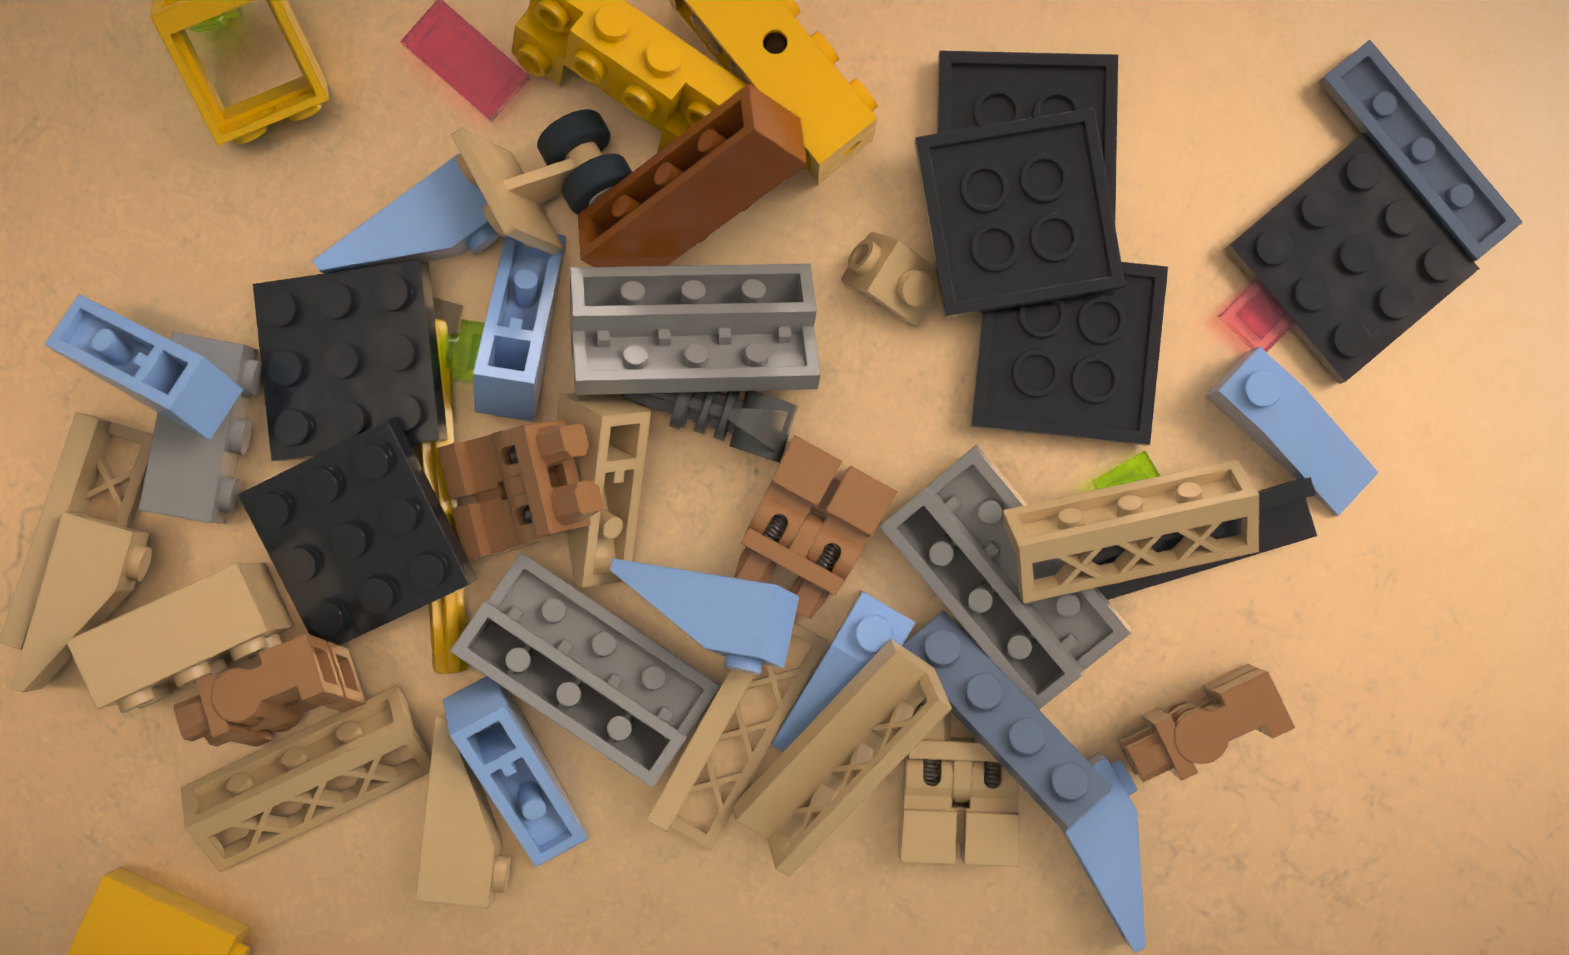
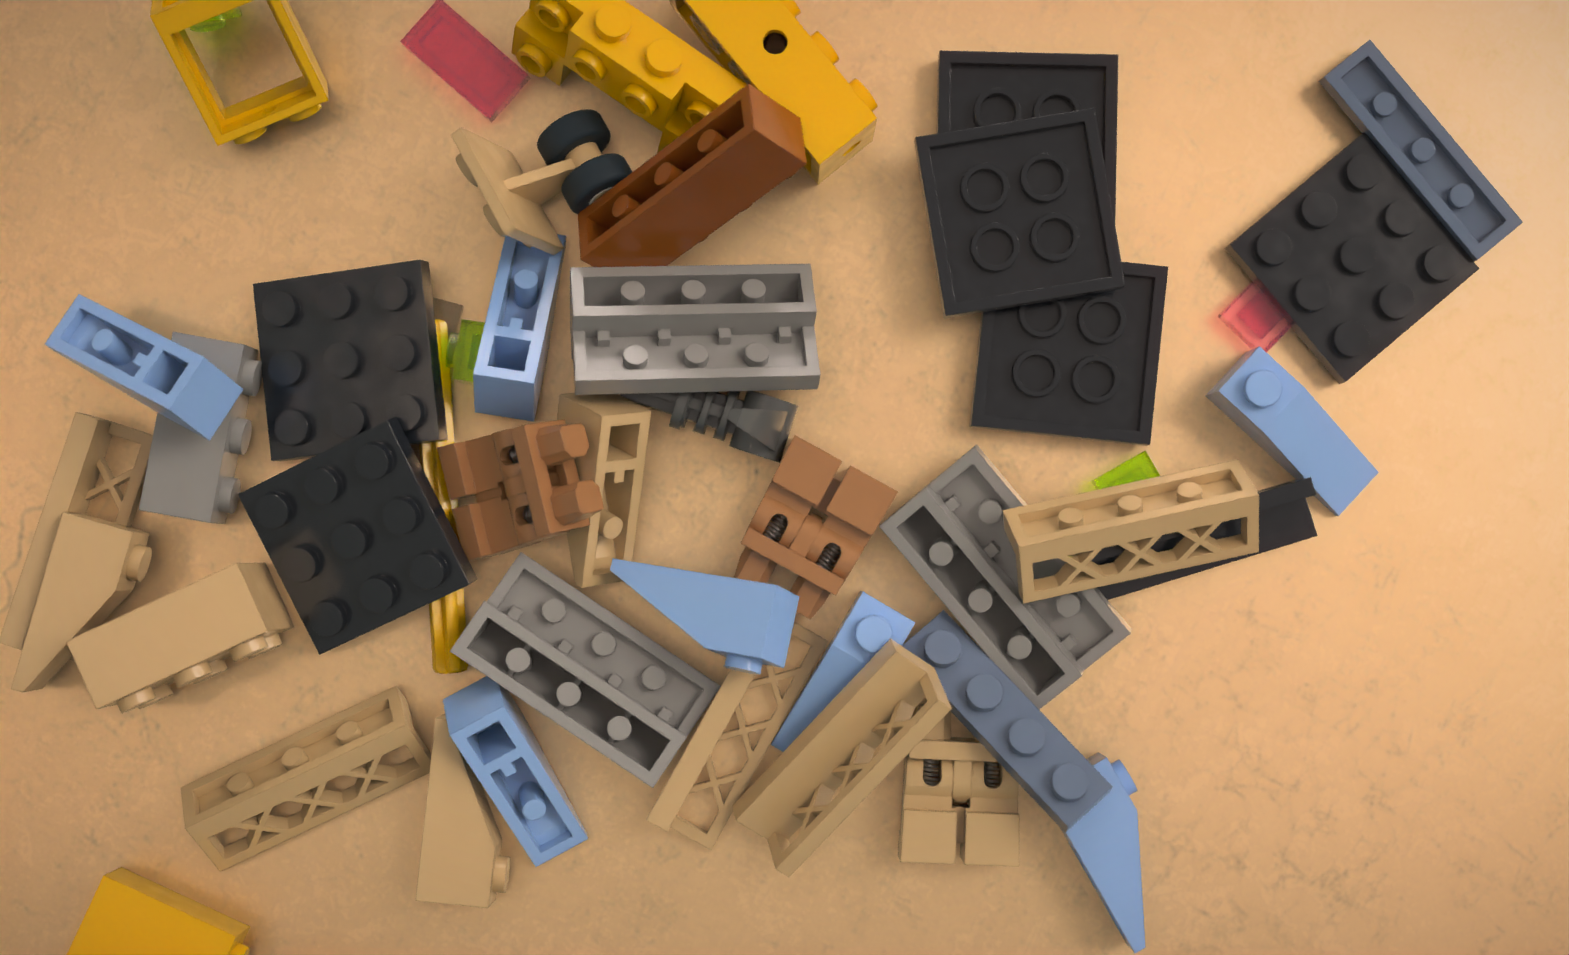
(273, 696): medium nougat hips -> none
(426, 223): light blue slope -> none
(893, 277): tan bracket -> none
(1201, 729): medium nougat hips -> none

